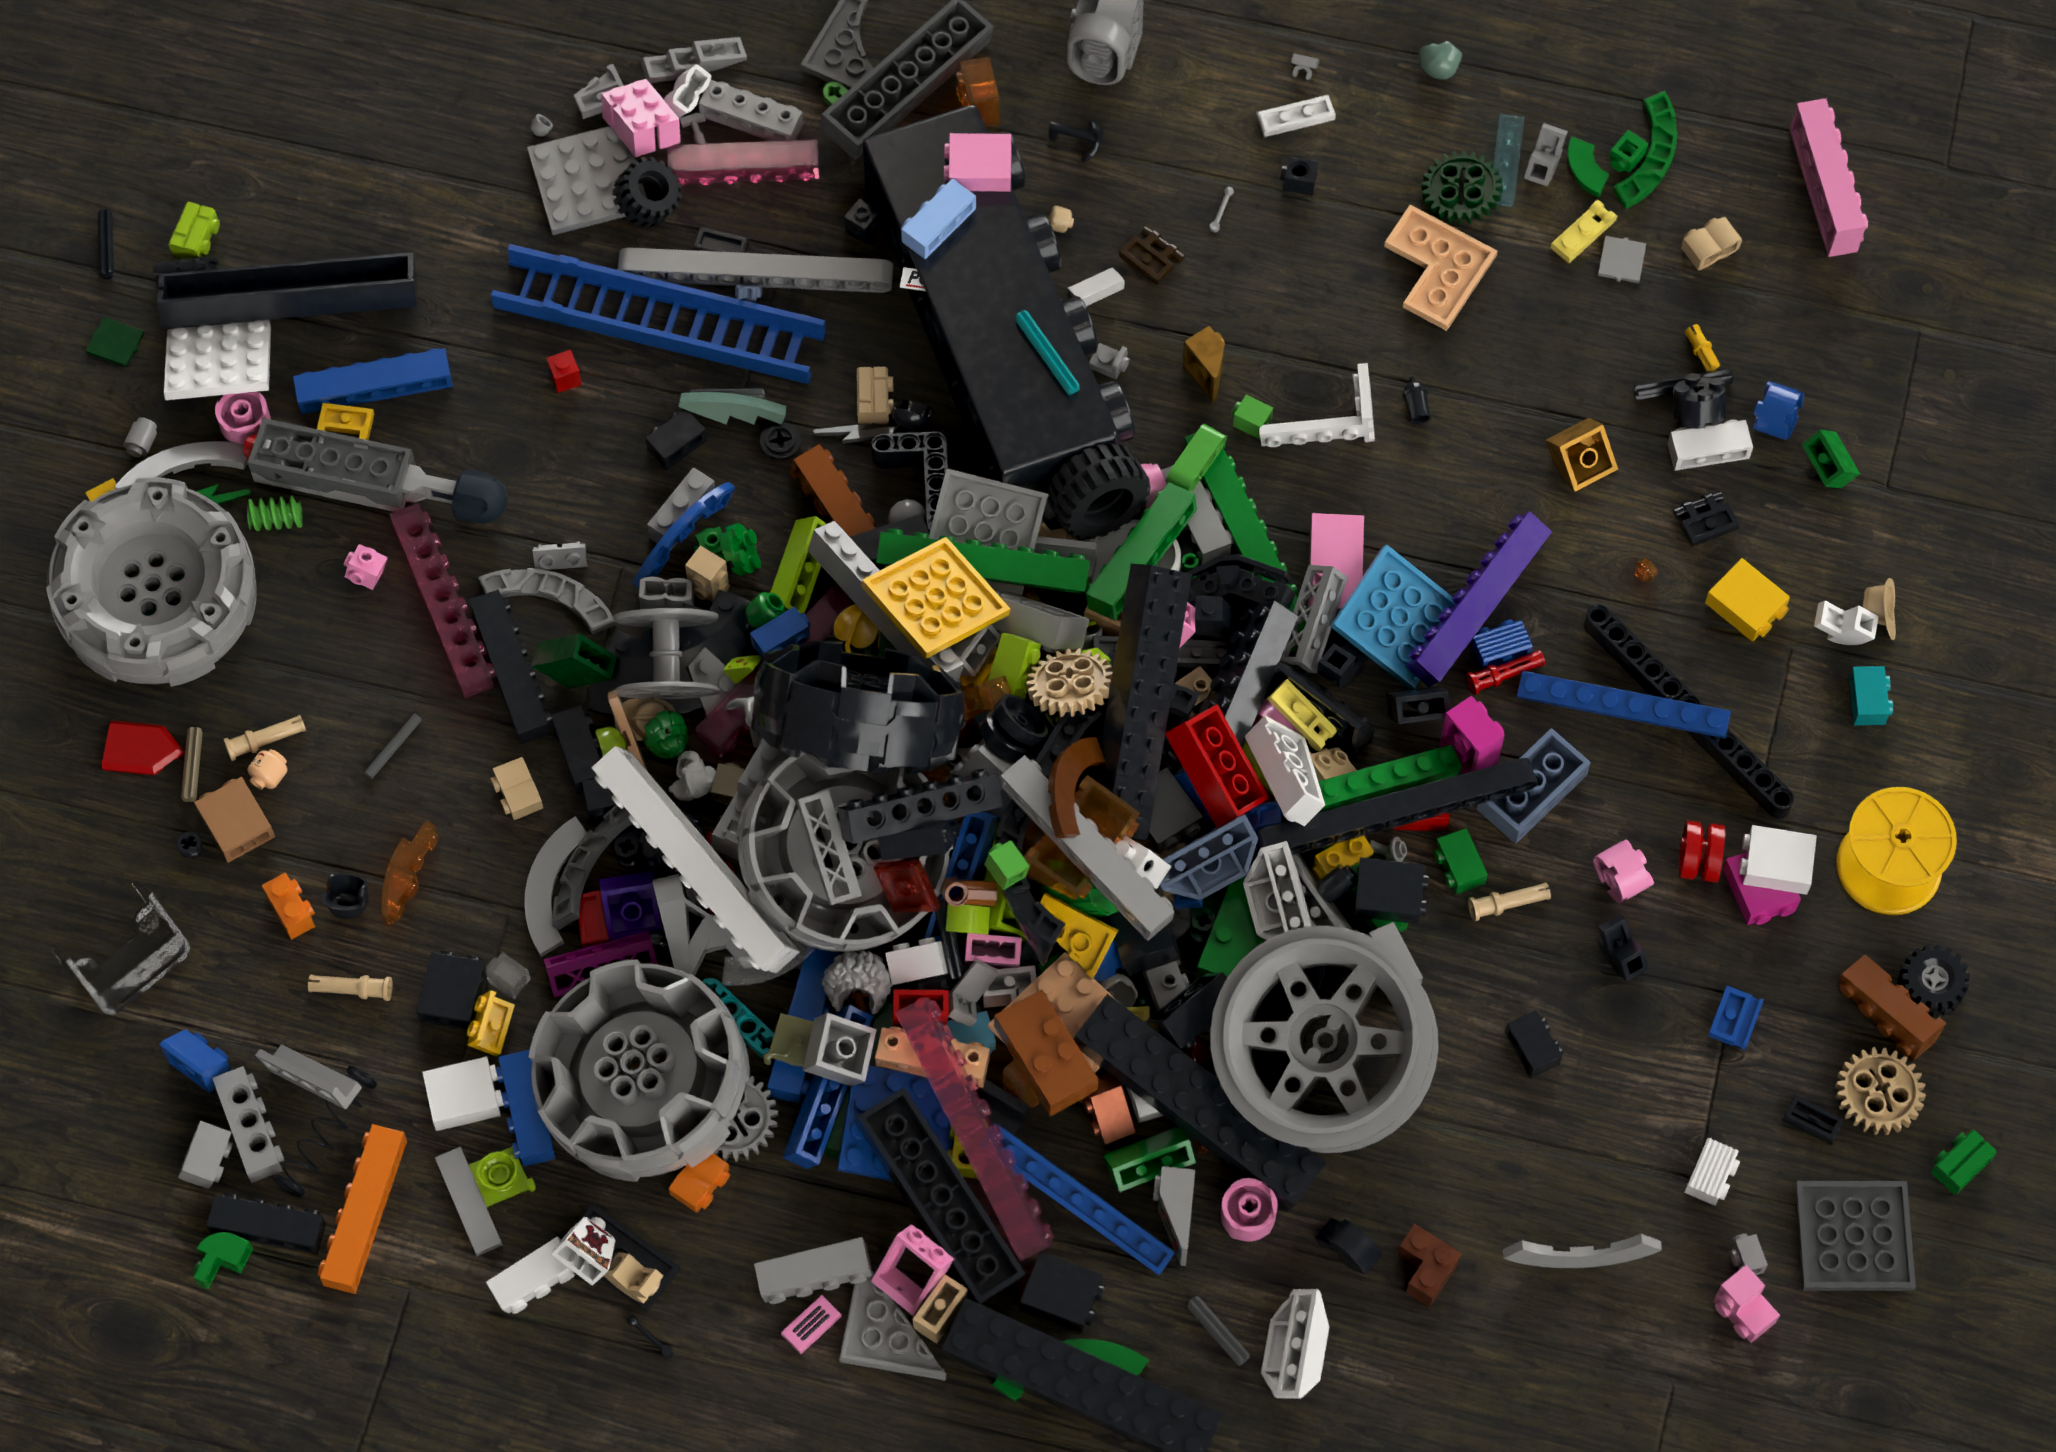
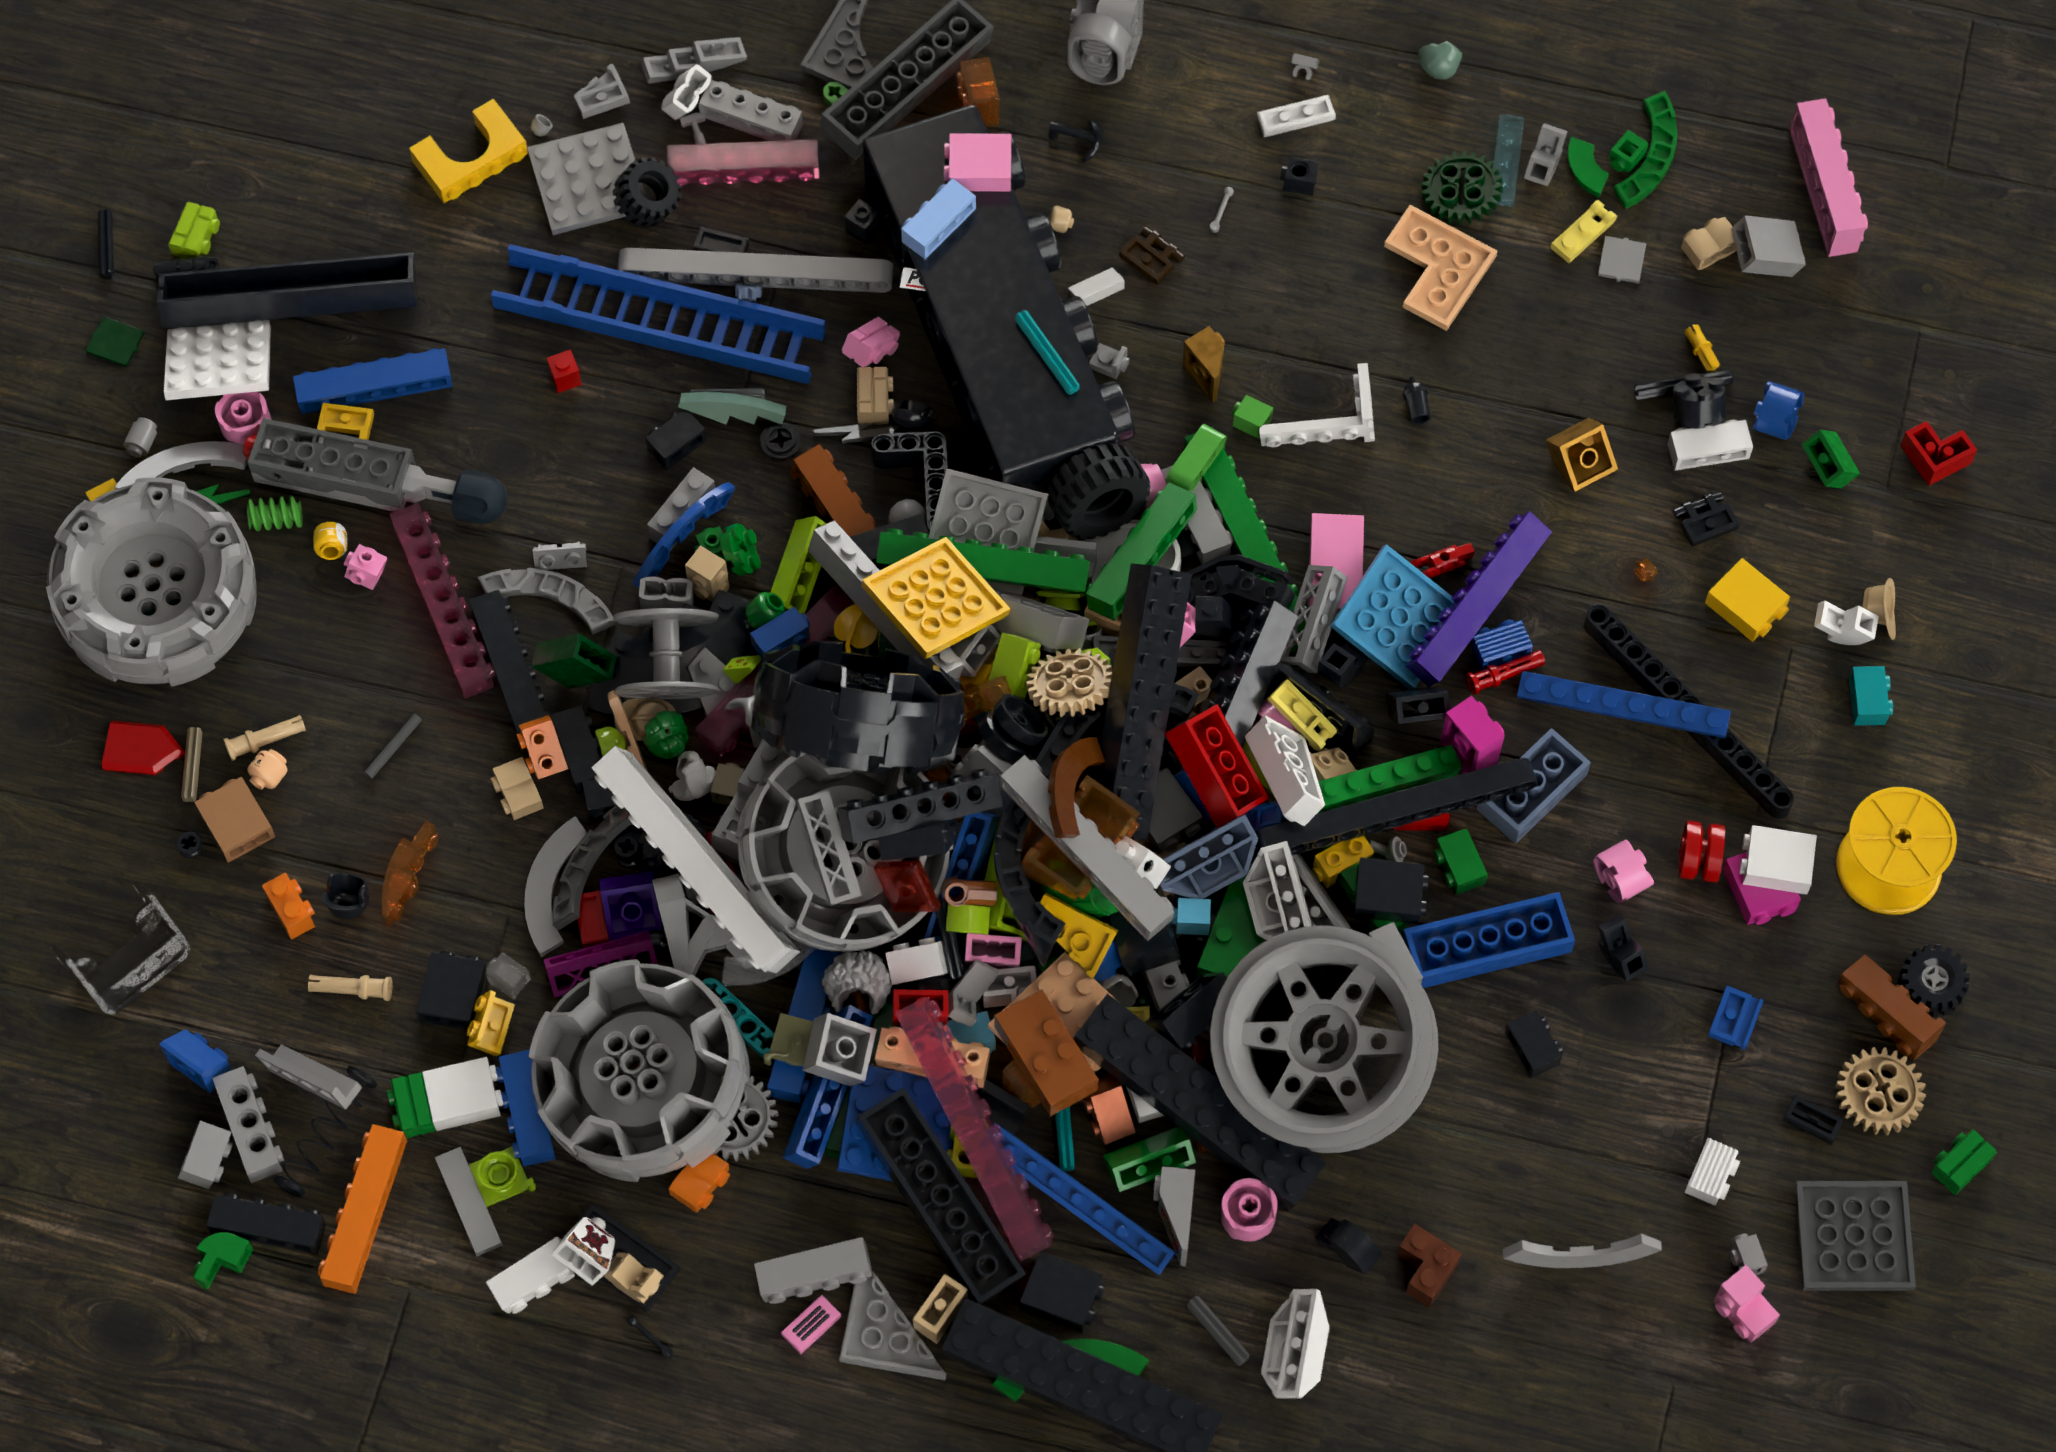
(330, 540): none -> yellow head
(411, 1104): none -> green brick
(452, 177): none -> yellow arch
(542, 747): none -> orange brick
(634, 114): bright pink piece -> none
(871, 342): none -> bright pink brick
(890, 1279): bright pink window -> none
(1006, 864): bright green brick -> none
(1061, 599): none -> lime hat
(1064, 1139): none -> teal axle
(1189, 562): green pin -> none
(1192, 916): none -> medium azure brick
(1337, 883): black brick -> none
(1444, 560): none -> red hinge
(1490, 939): none -> blue brick
(1497, 903): tan pin -> none
(1768, 246): none -> light grey brick
(1934, 457): none -> red brick

